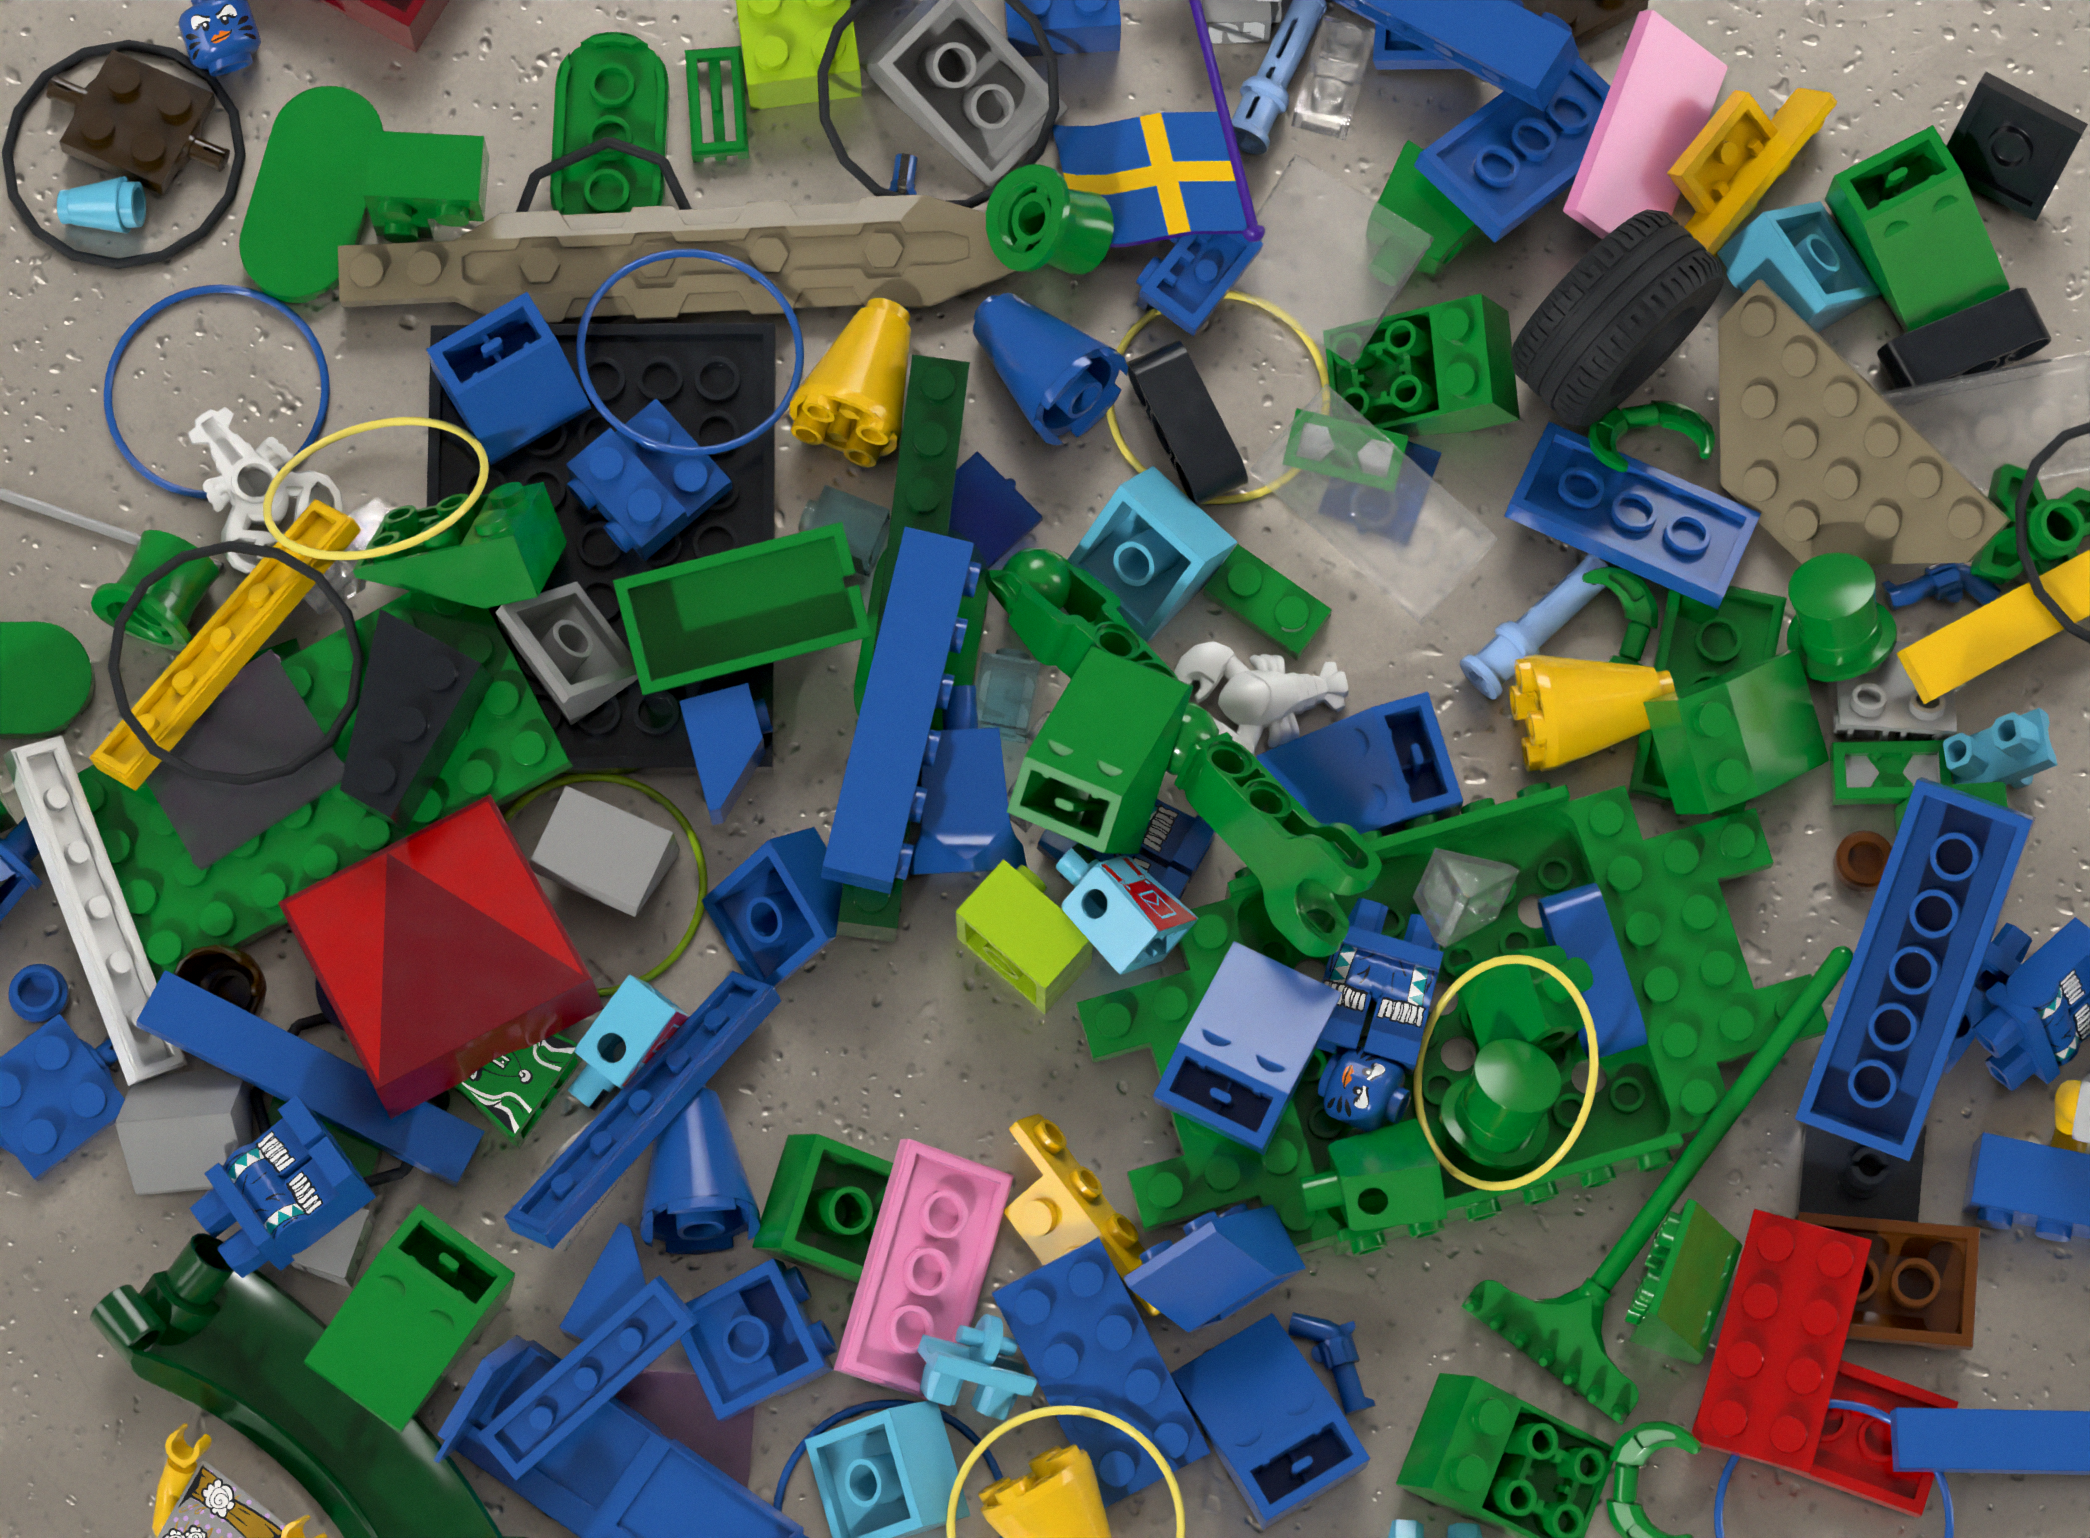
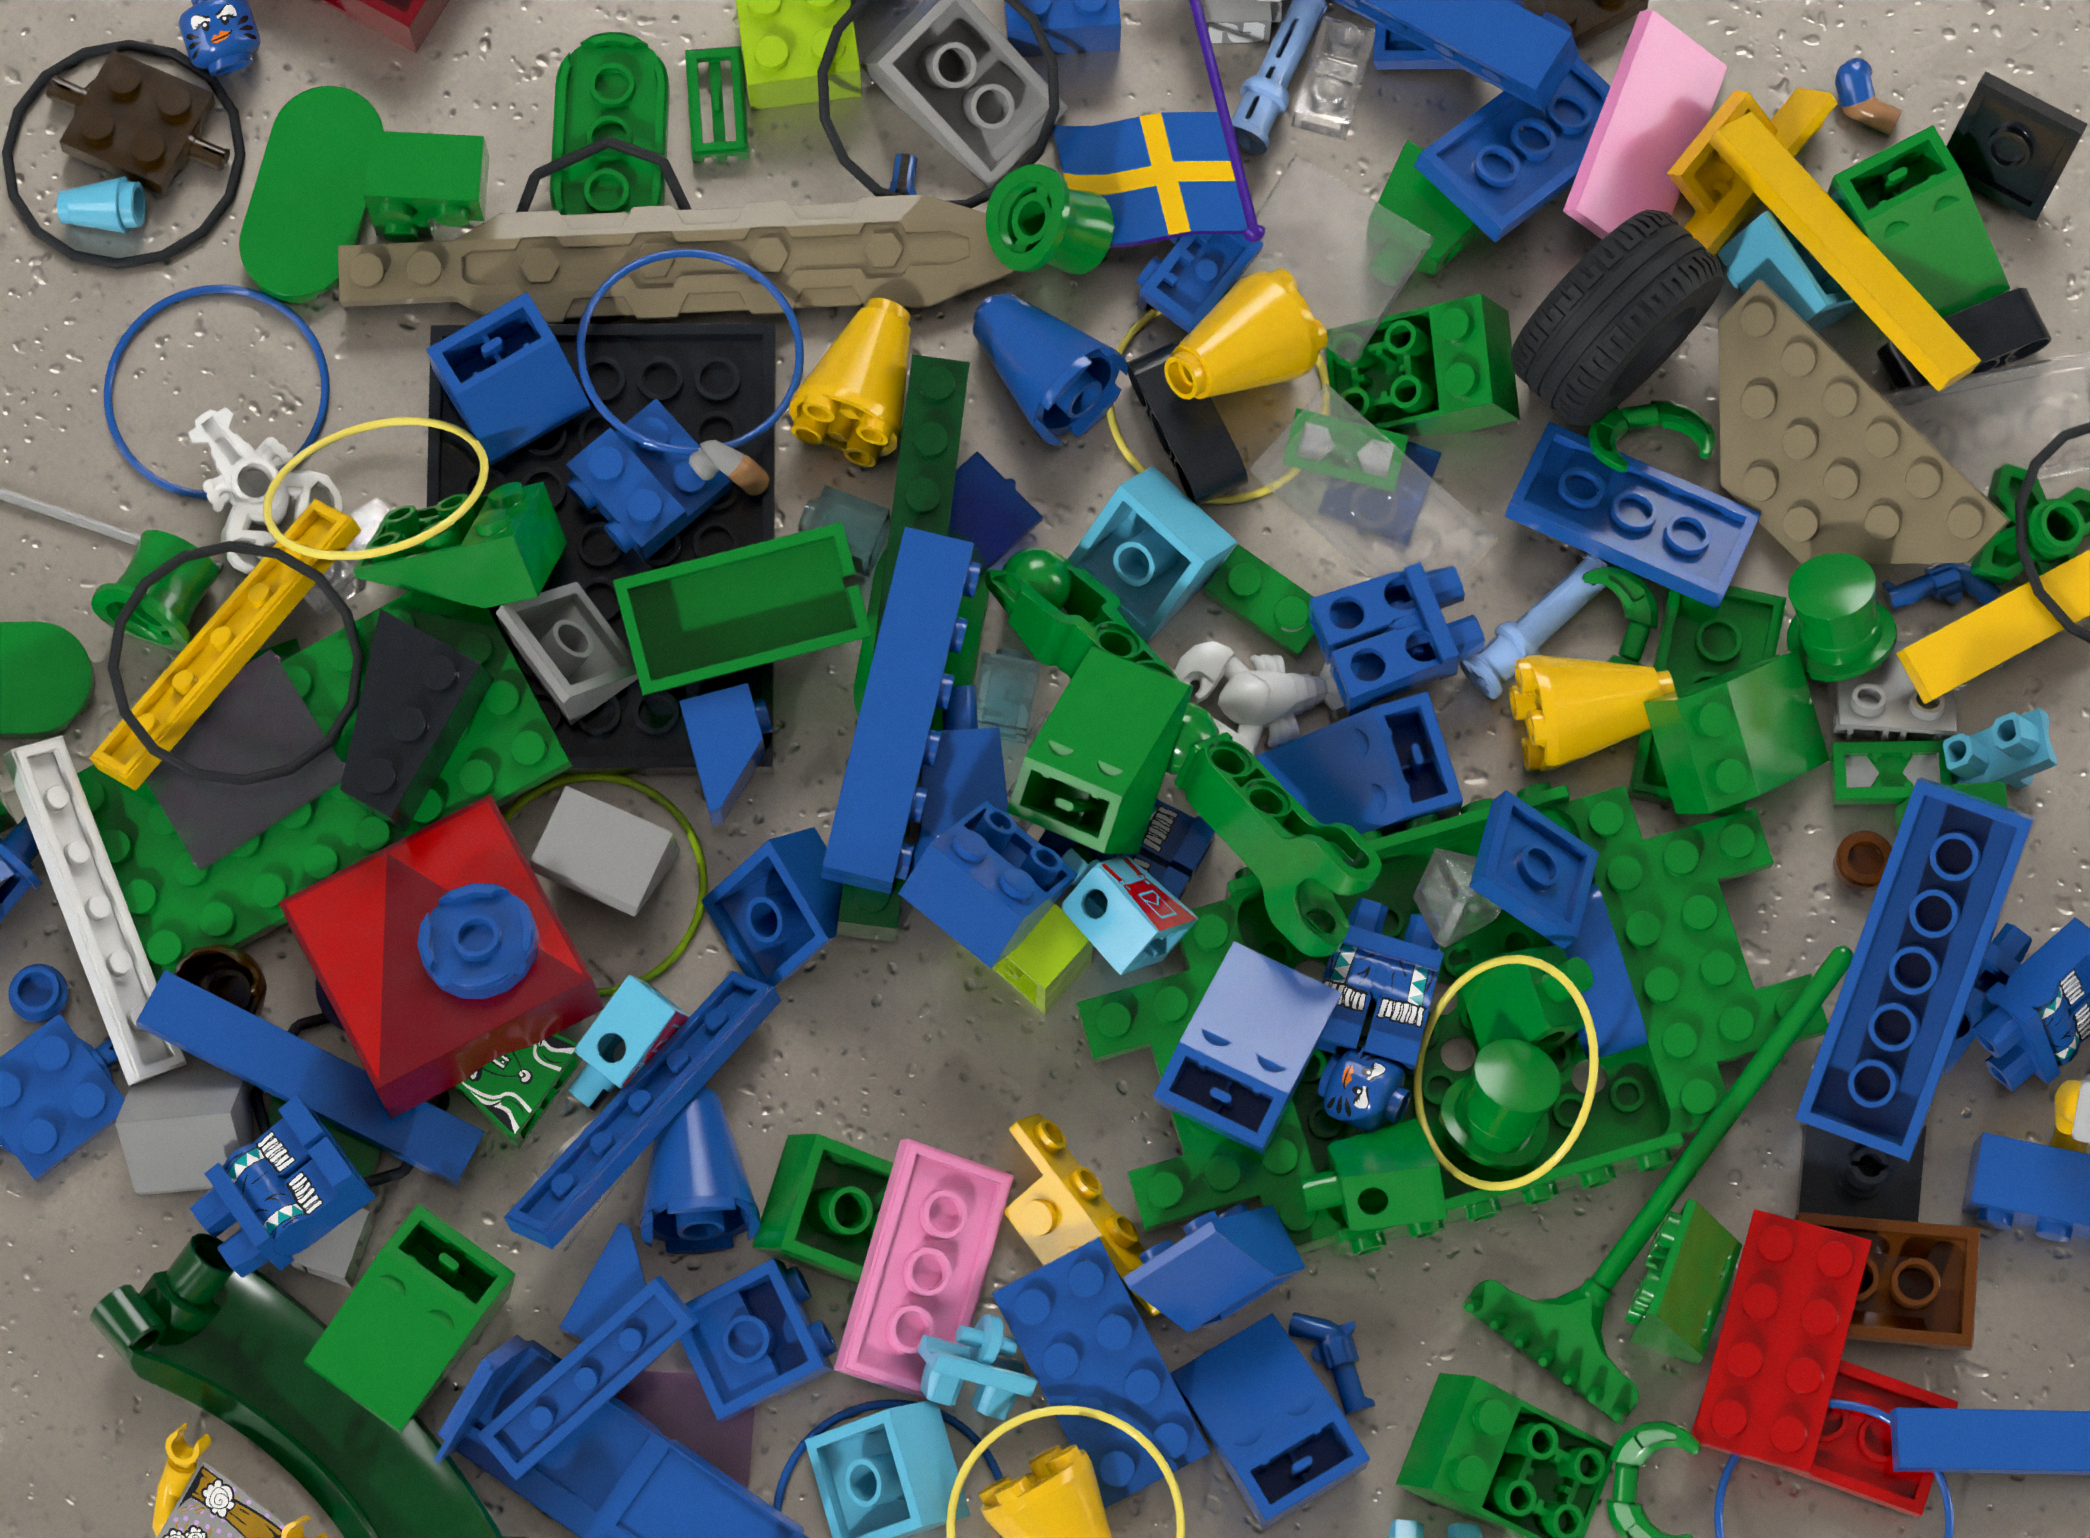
(478, 941): none -> blue tile
(734, 464): none -> arm
(987, 883): none -> blue slope
(1248, 340): none -> yellow cone
(1392, 634): none -> blue hips
(1534, 869): none -> blue plate
(1844, 251): none -> yellow tile
(1859, 99): none -> arm

